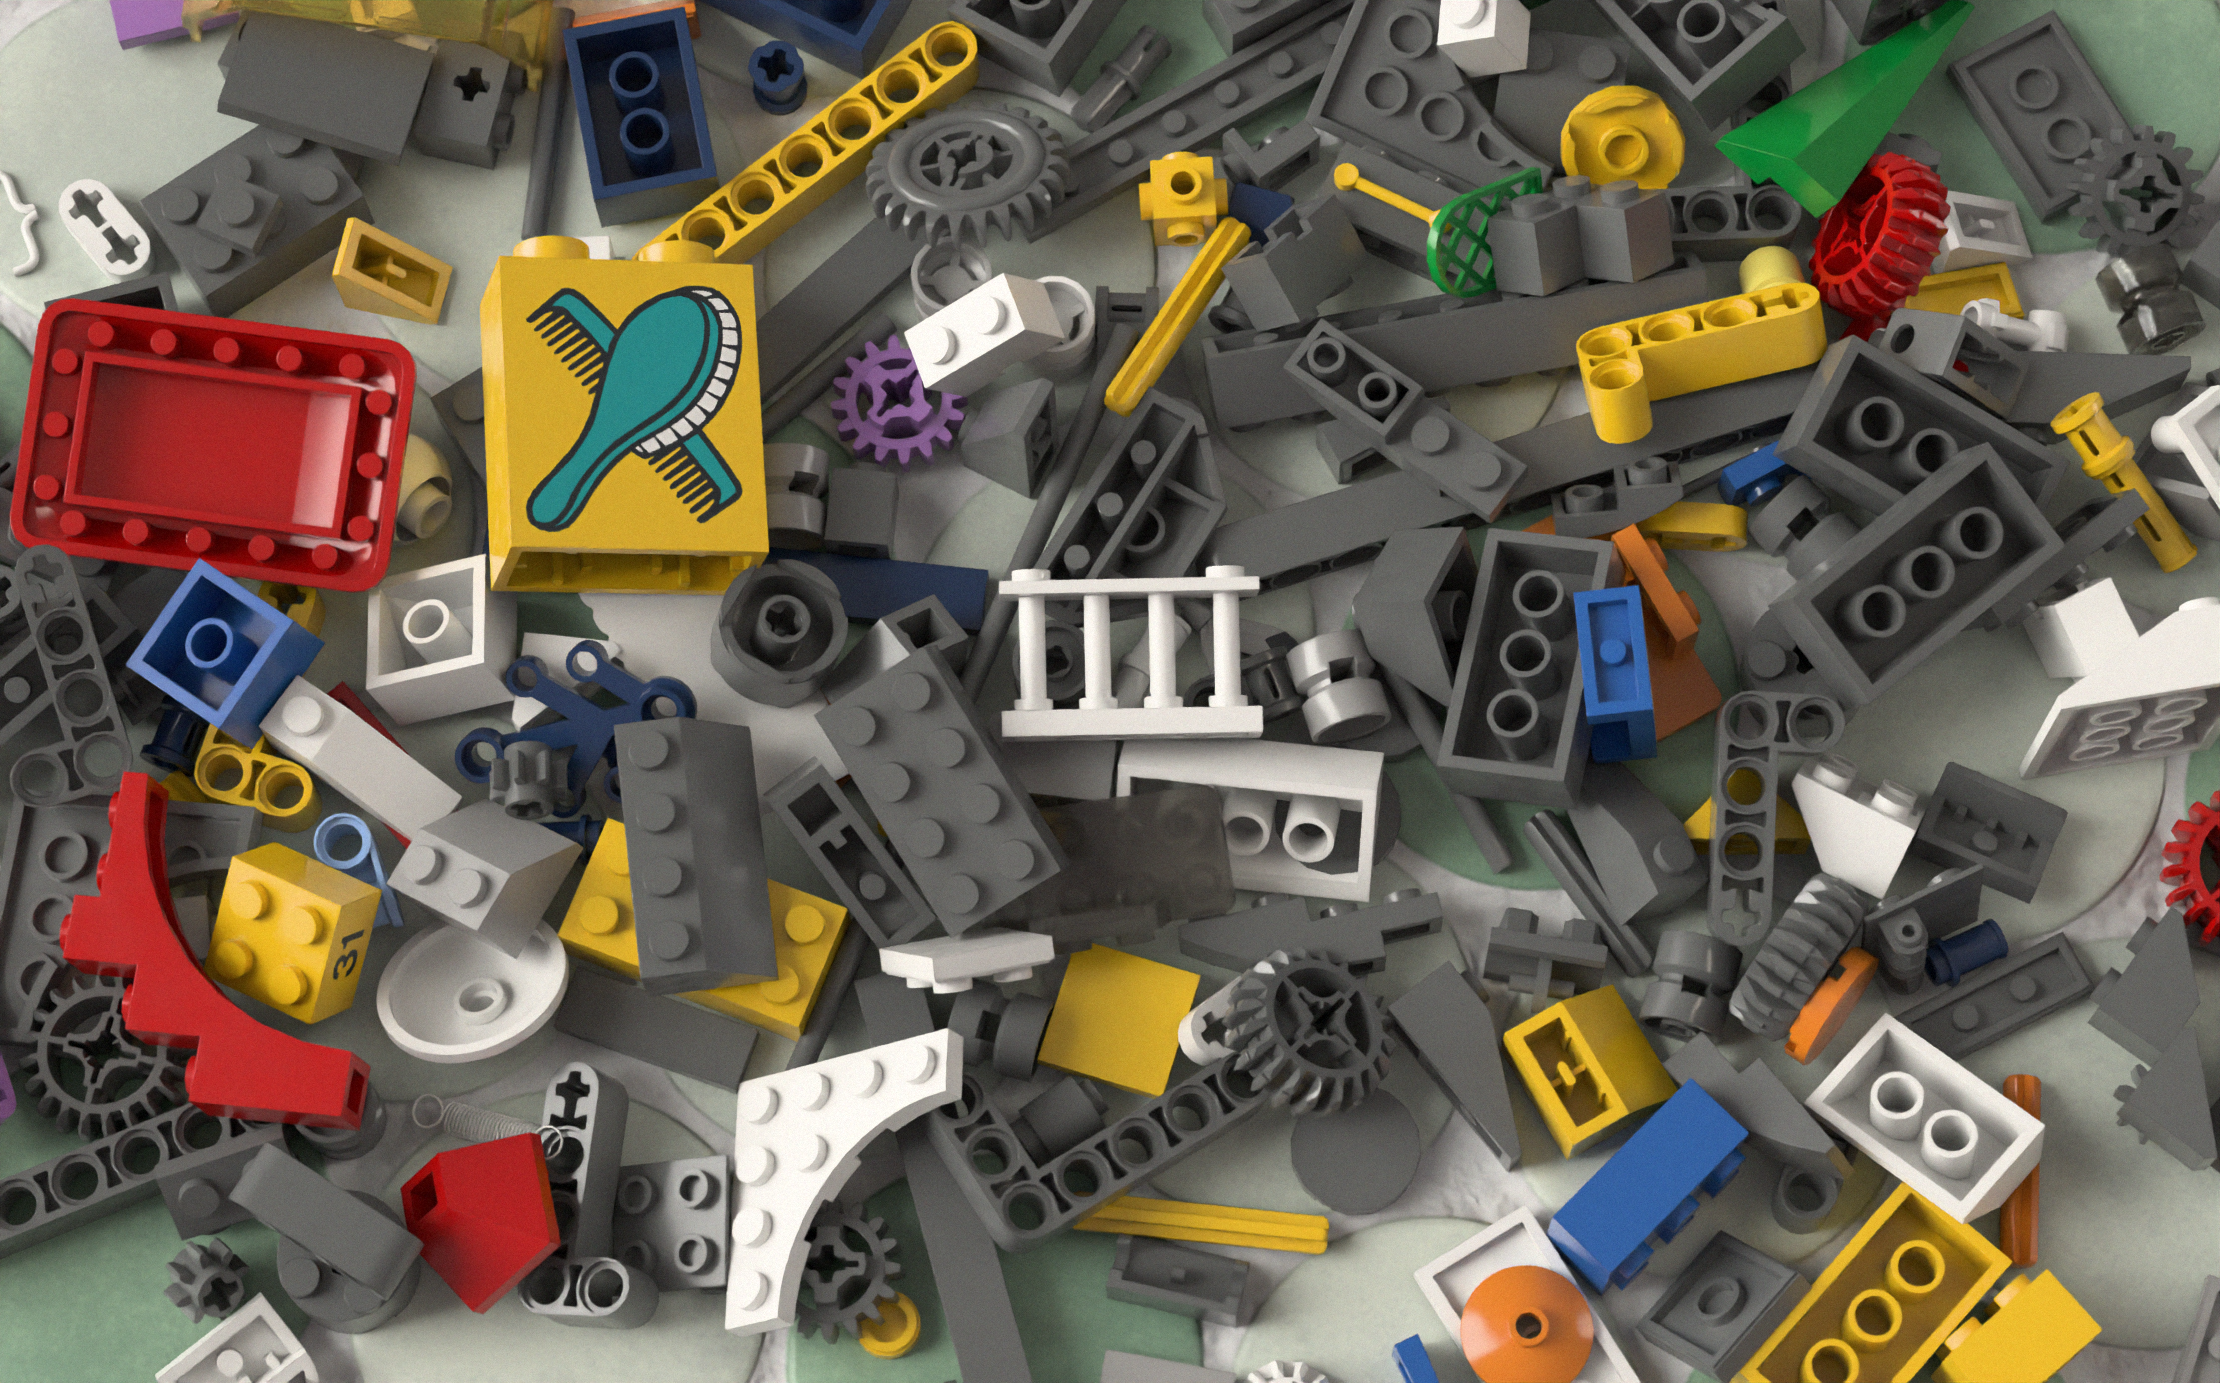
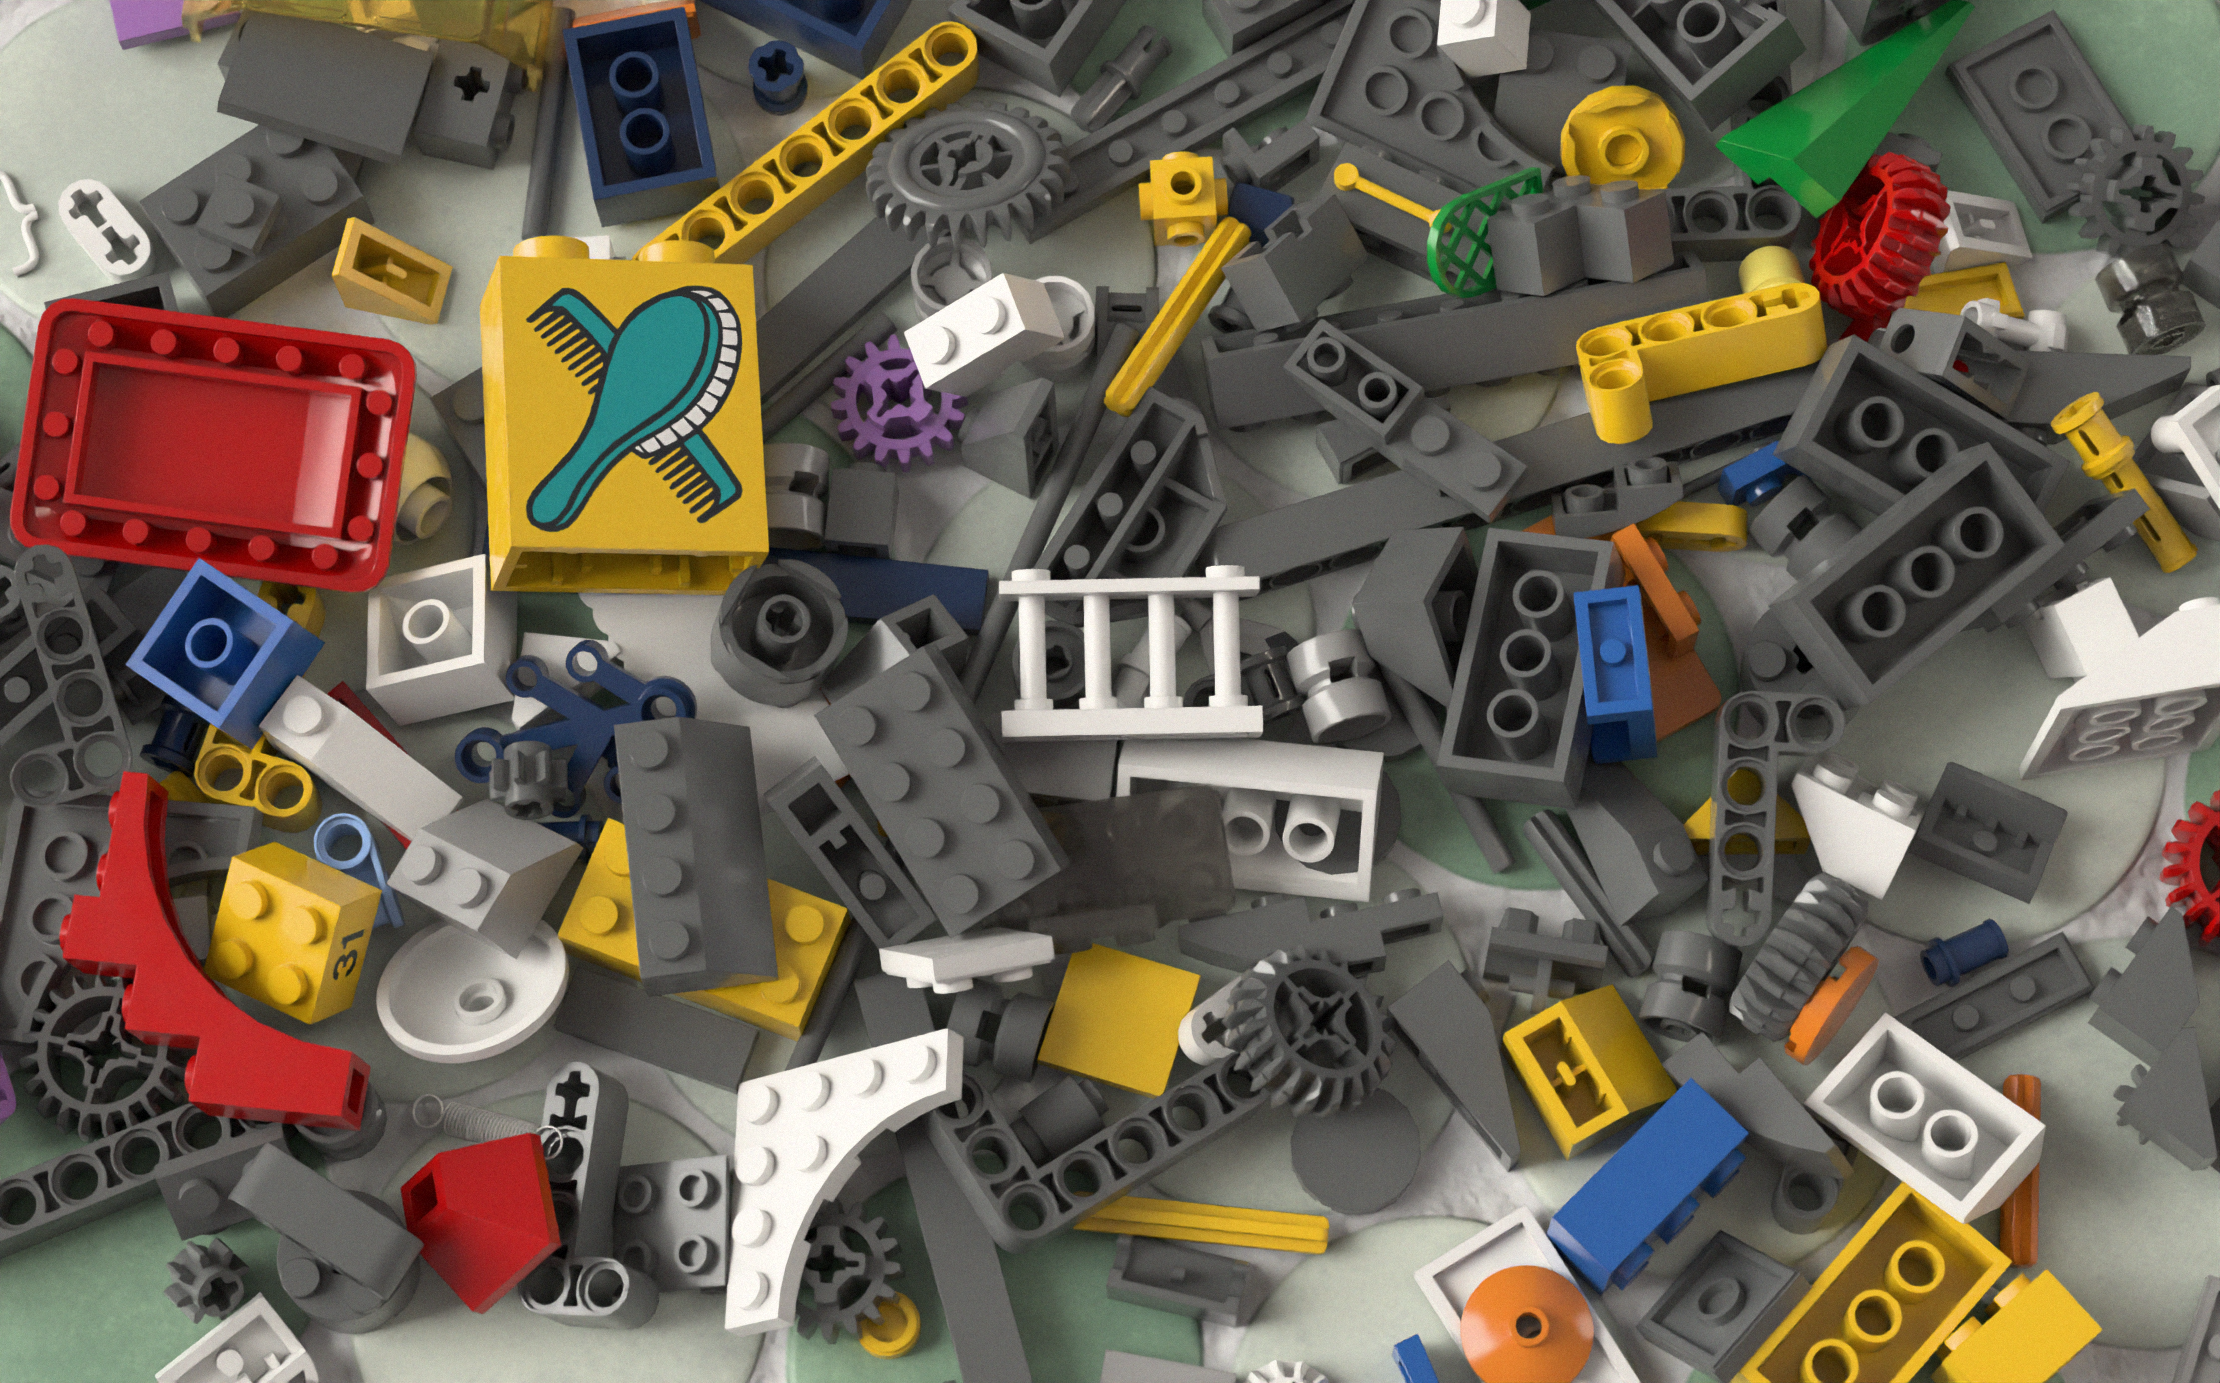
(1902, 927): dark grey hinge -> none

